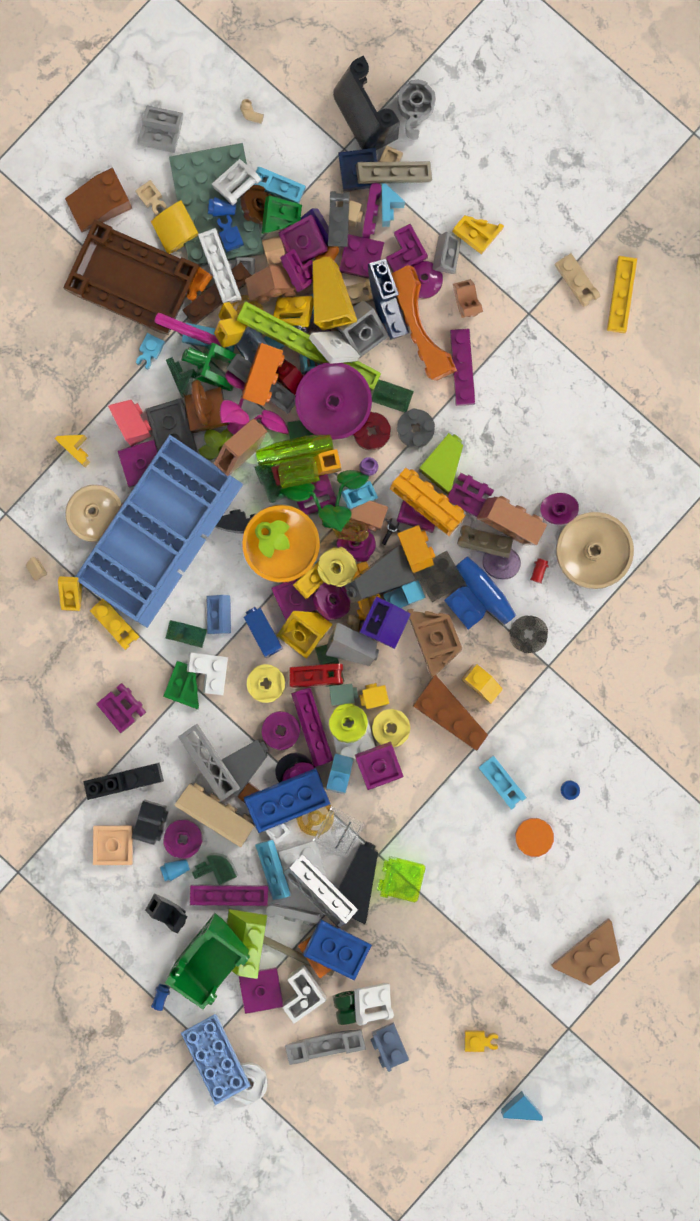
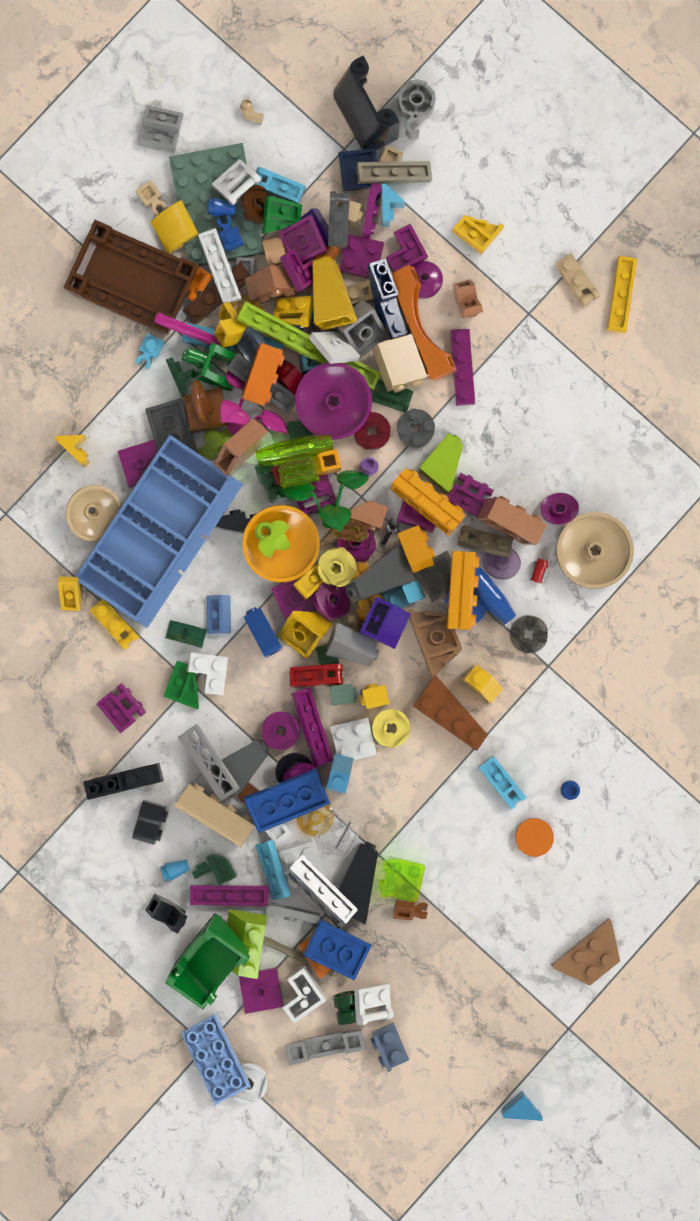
(36, 568): tan slope -> none
(98, 200): dark orange slope -> none
(112, 845): light nougat plate -> none
(130, 421): coral slope -> none
(160, 997): blue pin -> none
(172, 836): magenta plate -> none
(259, 692): light yellow plate -> none
(346, 734): neon yellow plate -> none
(359, 496): medium azure slope -> none
(379, 765): magenta plate -> none
(399, 363): none -> tan brick
(407, 910): none -> dark orange plate
(446, 253): light grey slope -> none
(462, 590): none -> light orange brick
(476, 1041): yellow plate -> none

